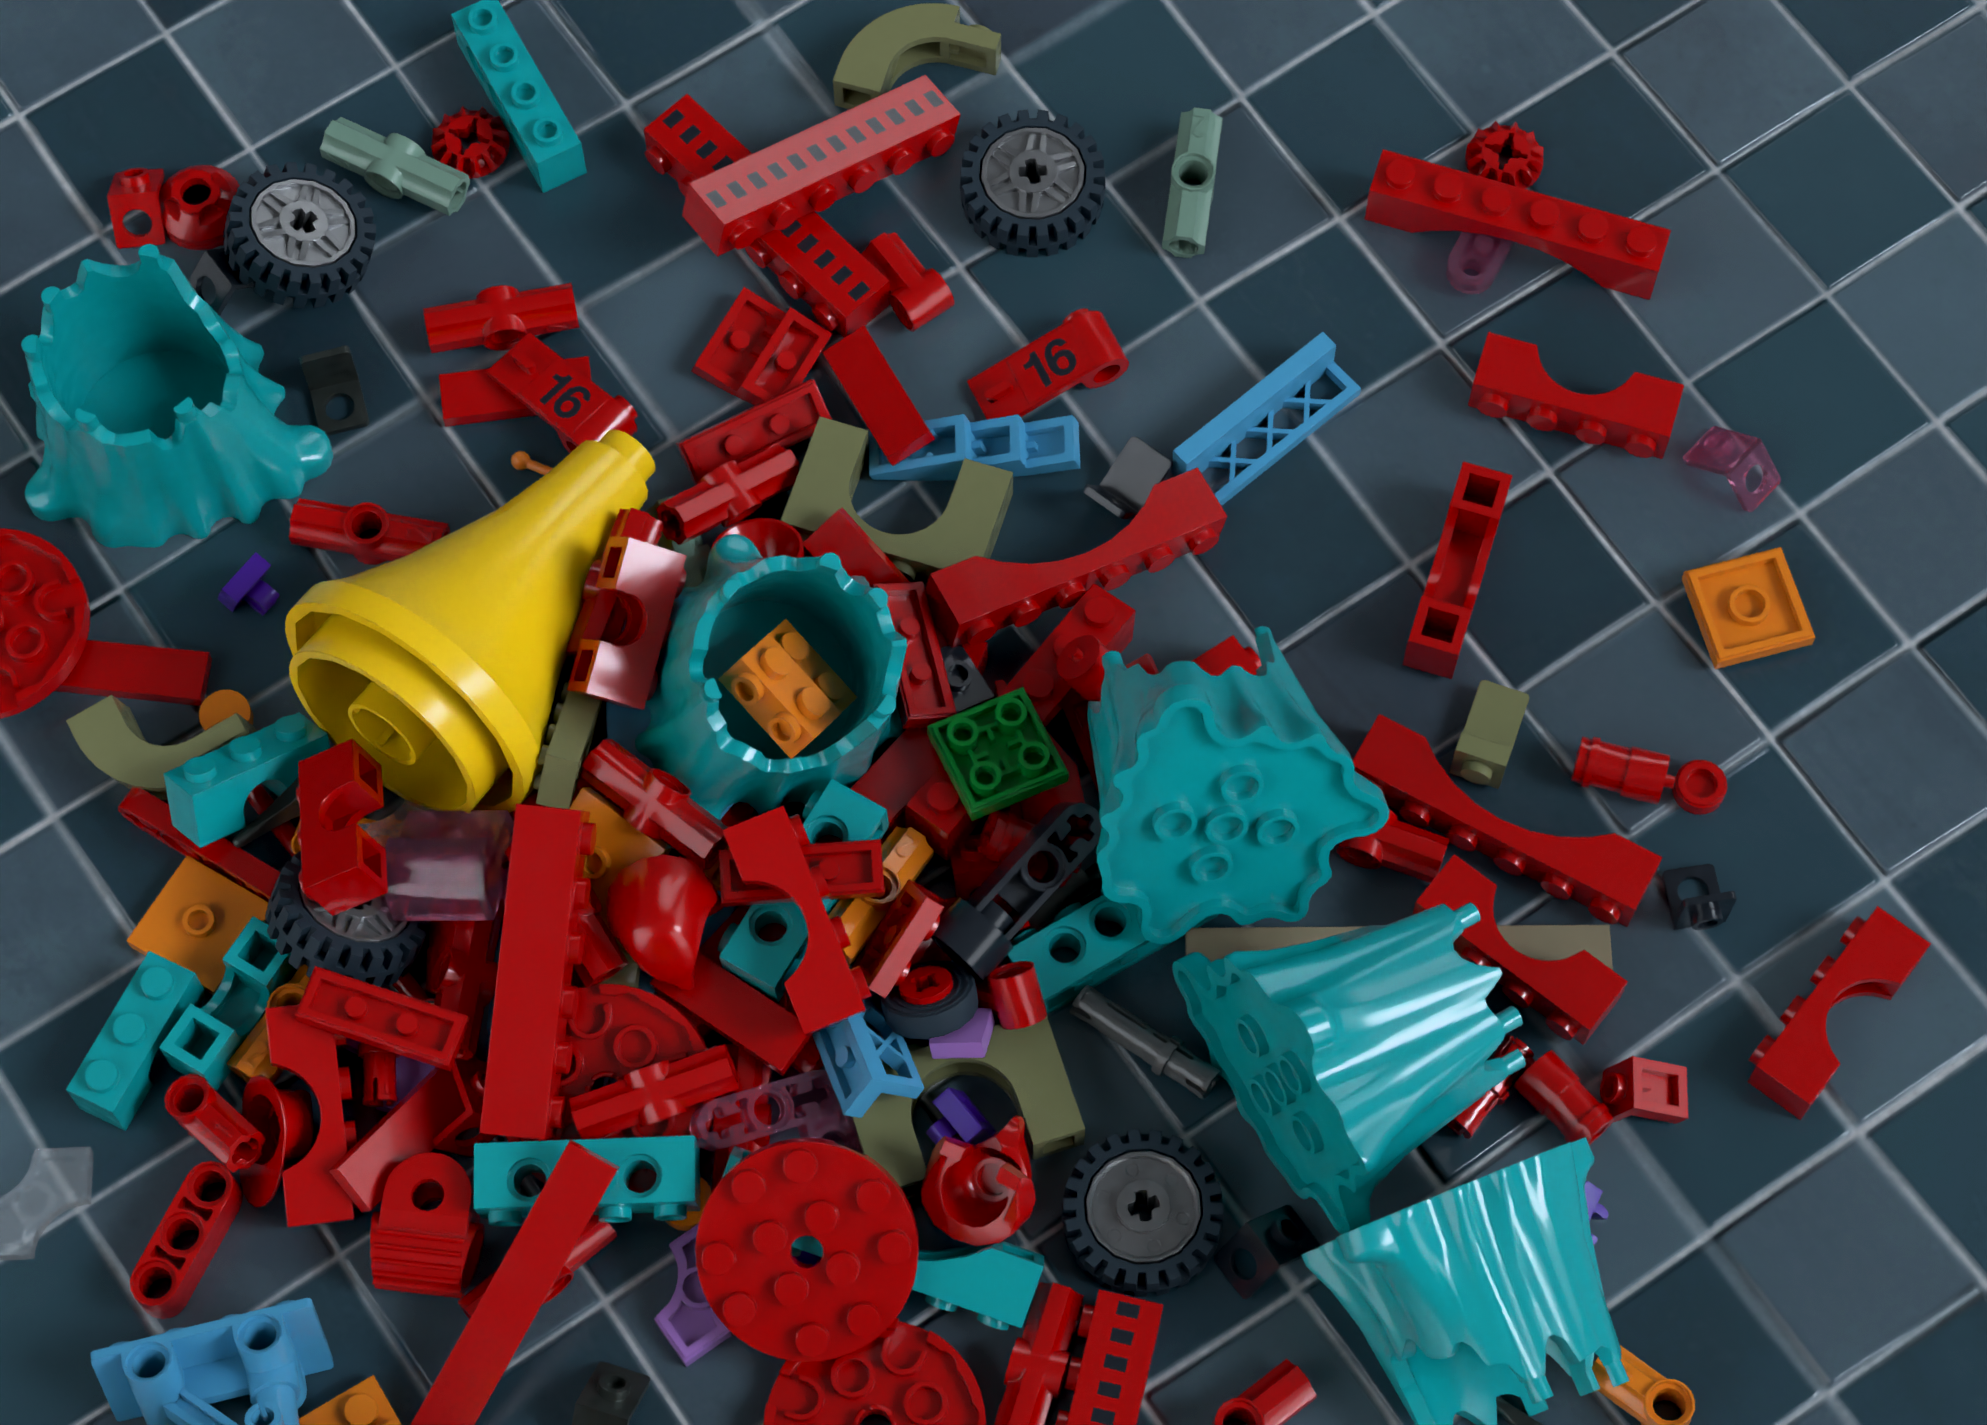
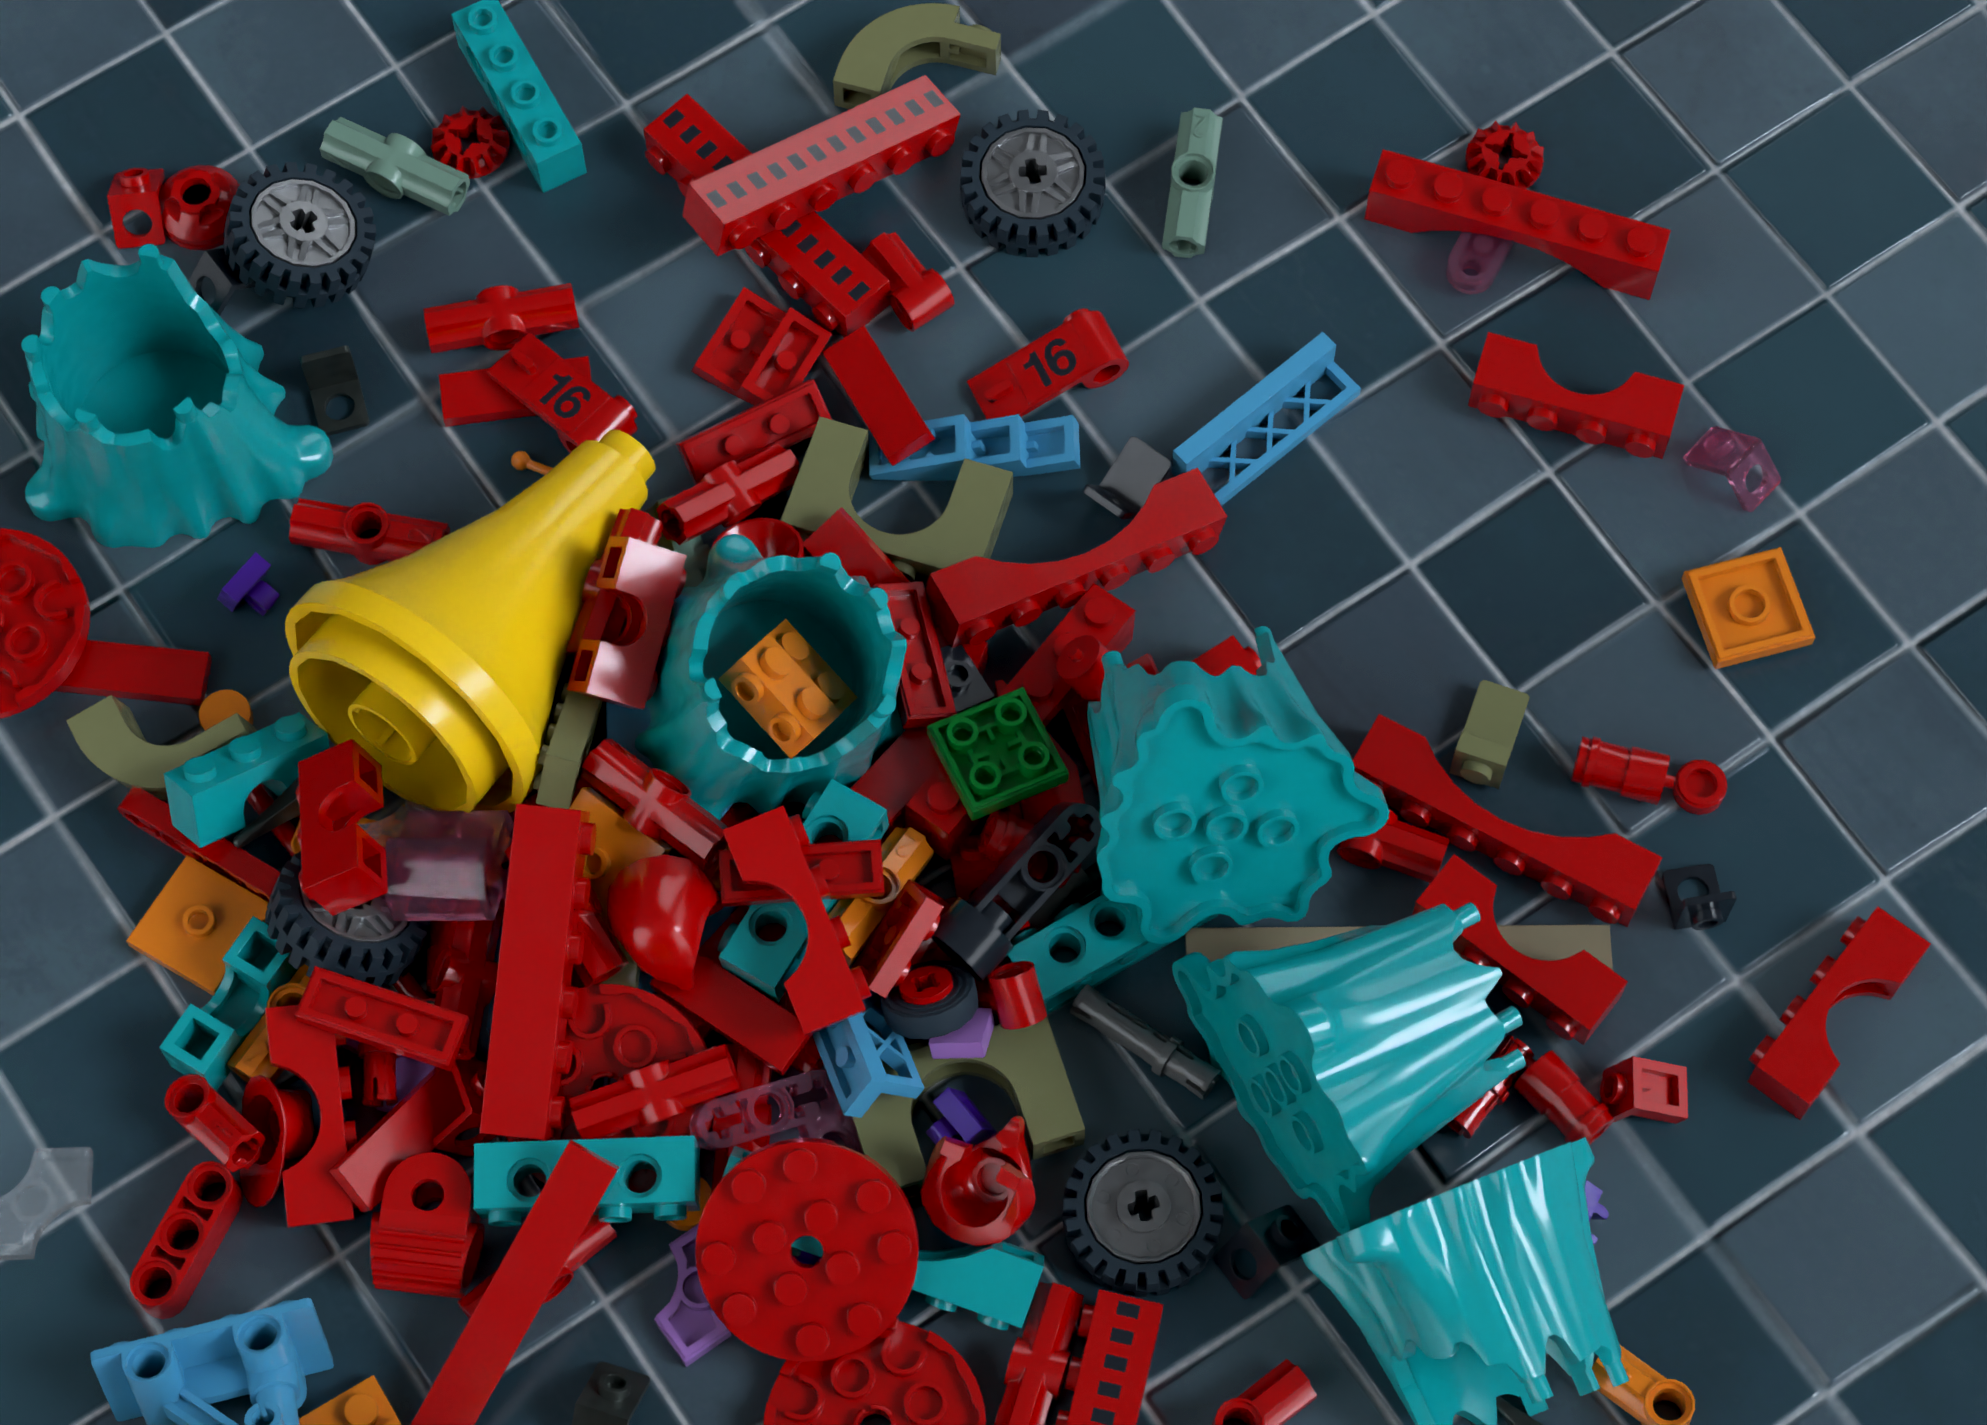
(117, 1067): teal arch -> none
(1457, 570): red arch -> none

